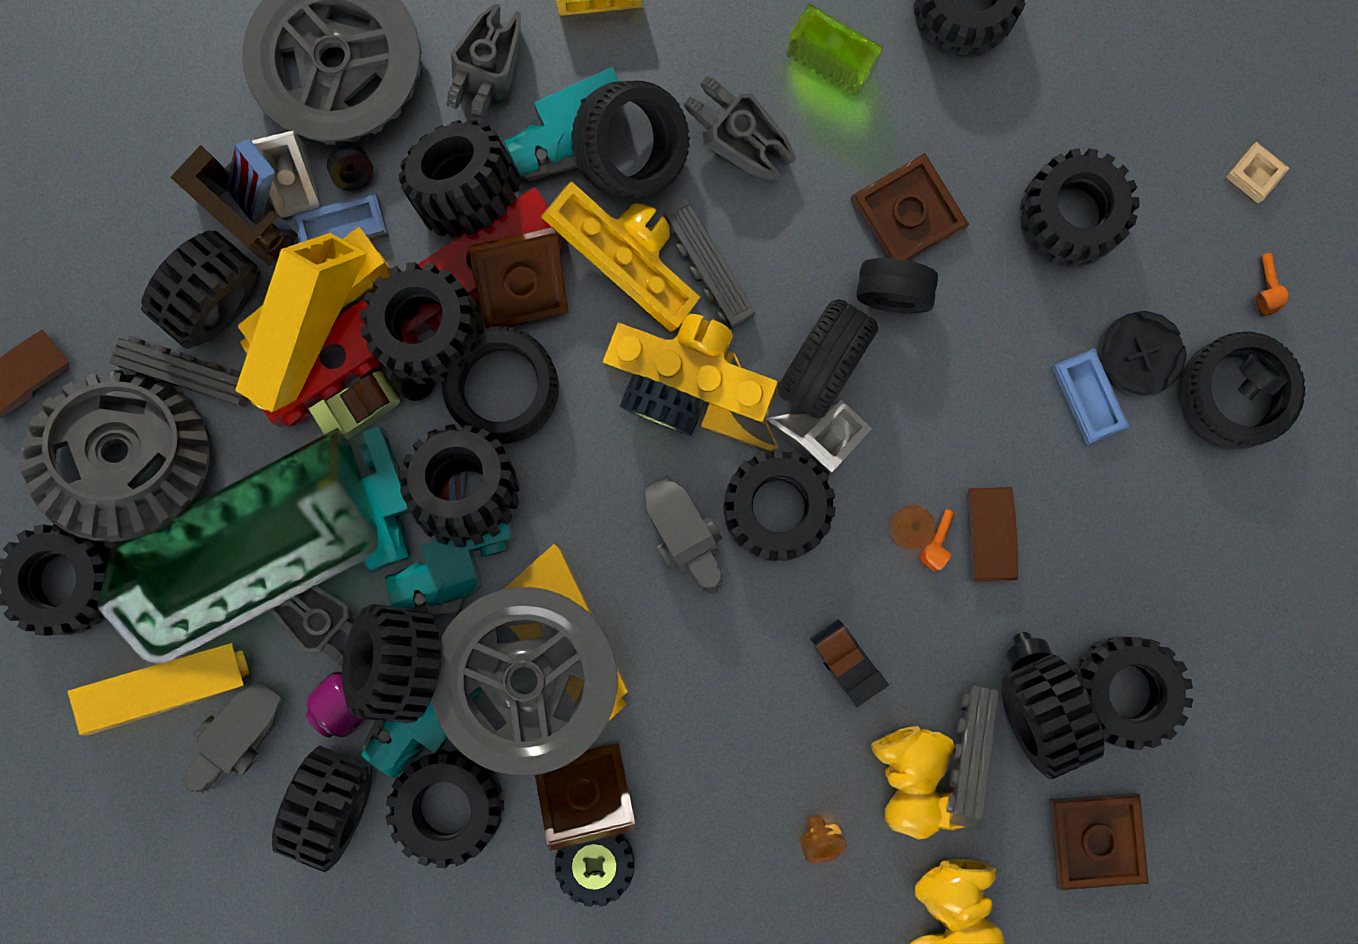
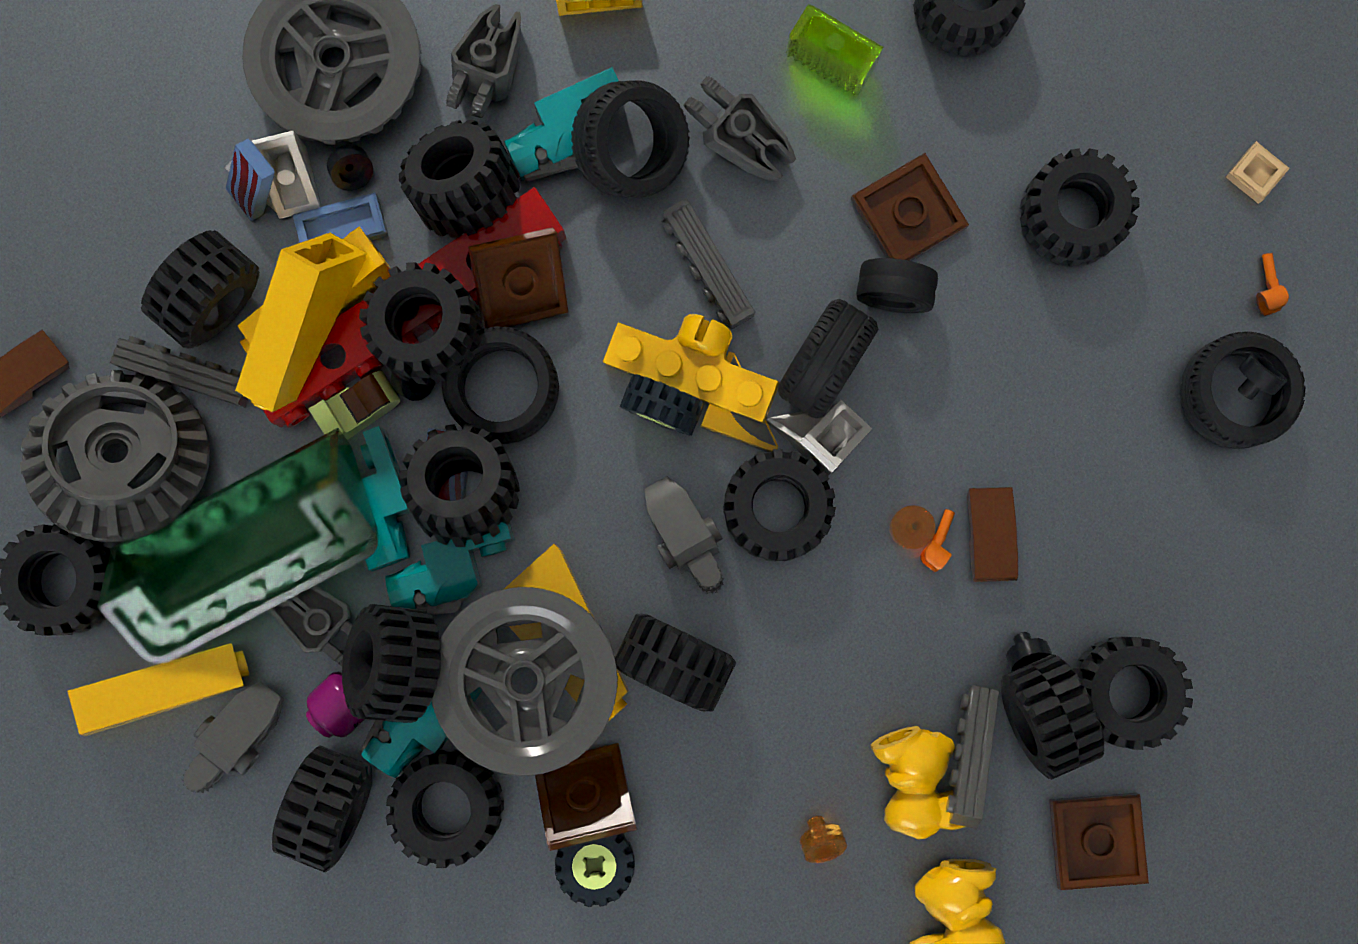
(206, 181): dark brown panel -> none
(624, 252): yellow plate -> none
(674, 663): none -> black tyre
(848, 663): leg -> none
(1090, 396): medium blue tile -> none
(1142, 353): black tile -> none

